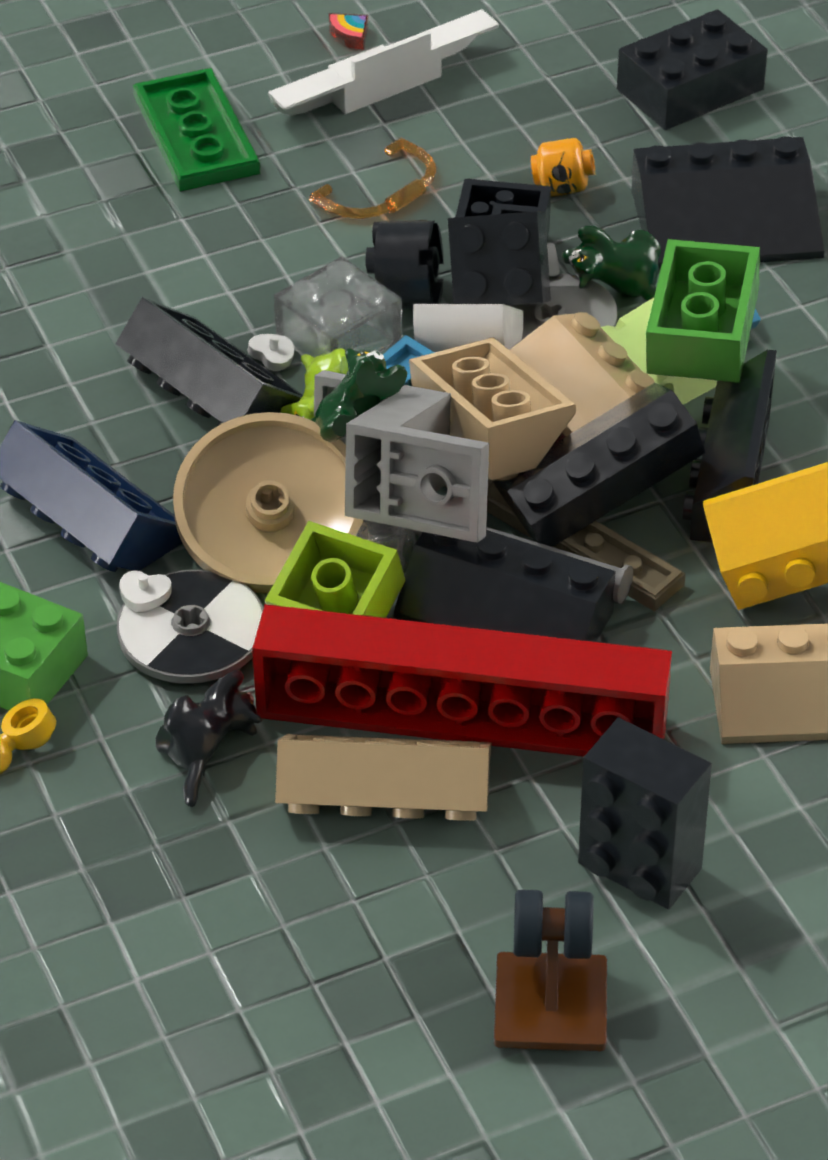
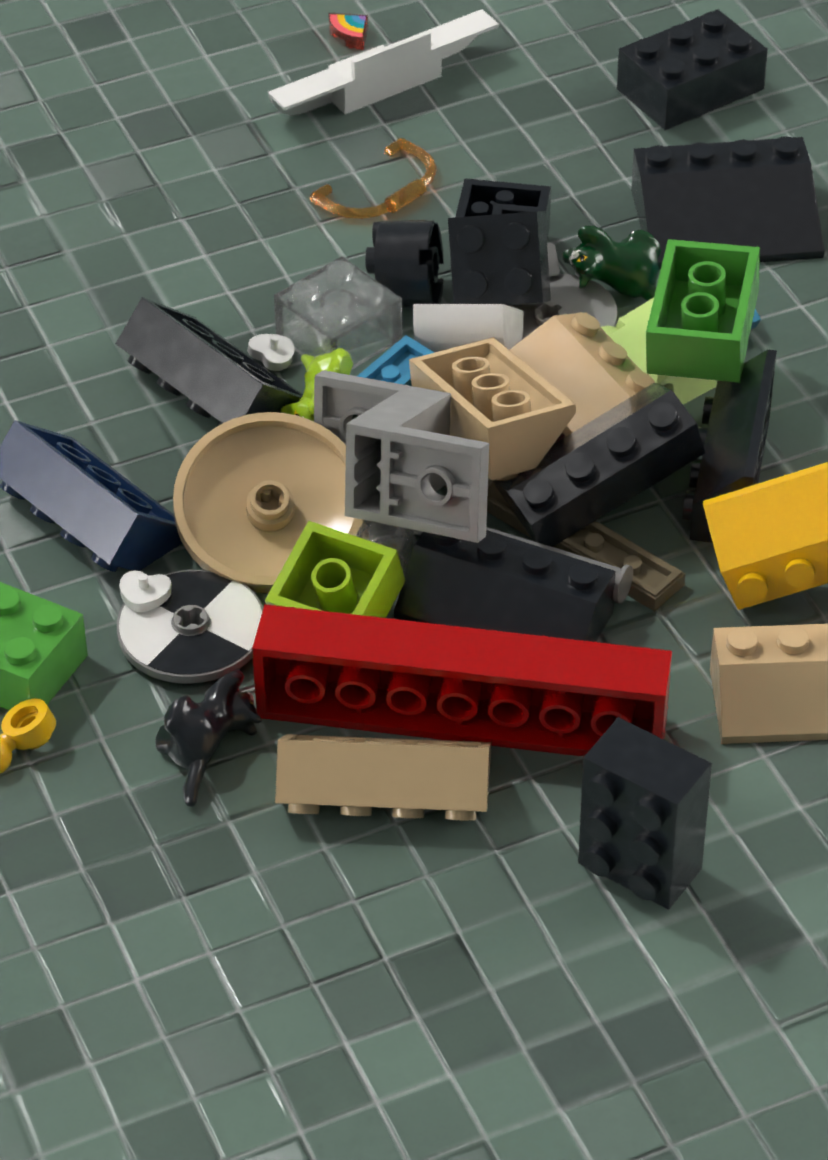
(196, 129): green tile -> none
(361, 389): dark green animal -> none
(551, 996): reddish brown plate -> none
(563, 166): light orange head -> none

